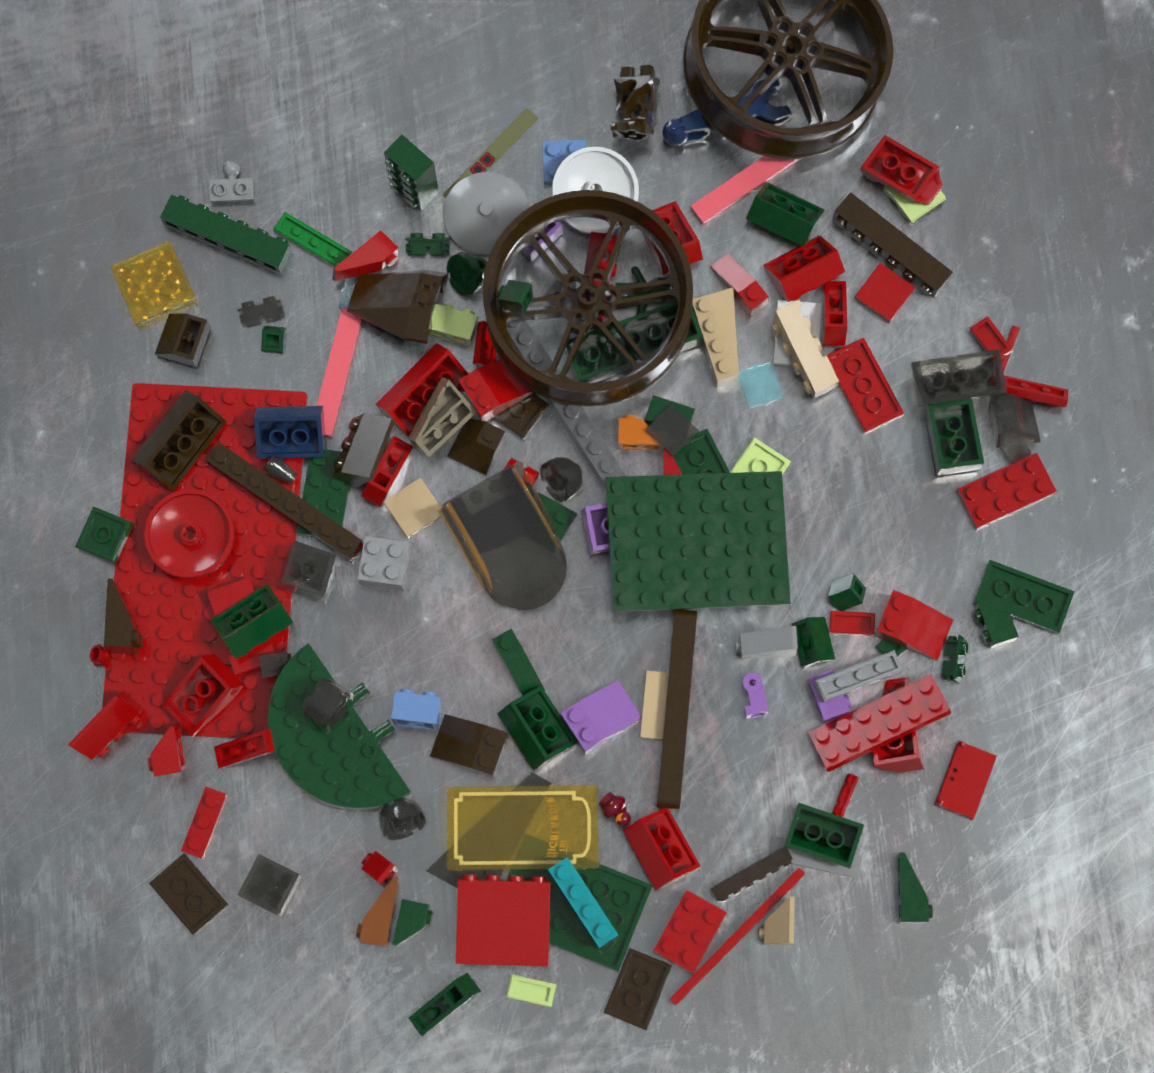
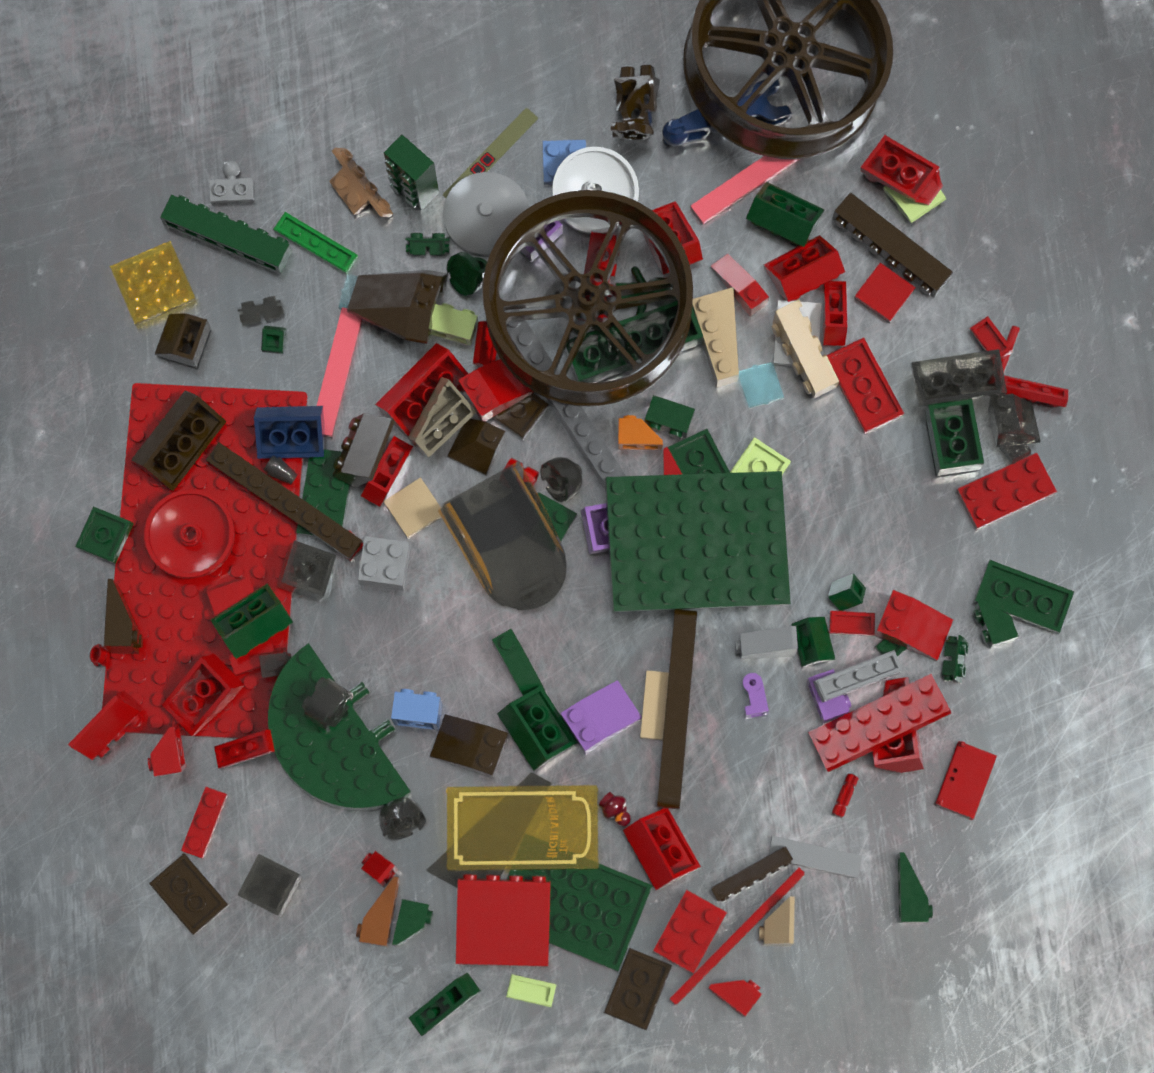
(355, 187): none -> medium nougat bracket
(368, 258): red slope -> none
(515, 296): dark green slope -> none
(583, 902): teal brick -> none
(672, 430): clear smoke piece -> none
(737, 994): none -> red slope
(824, 835): dark green slope -> none

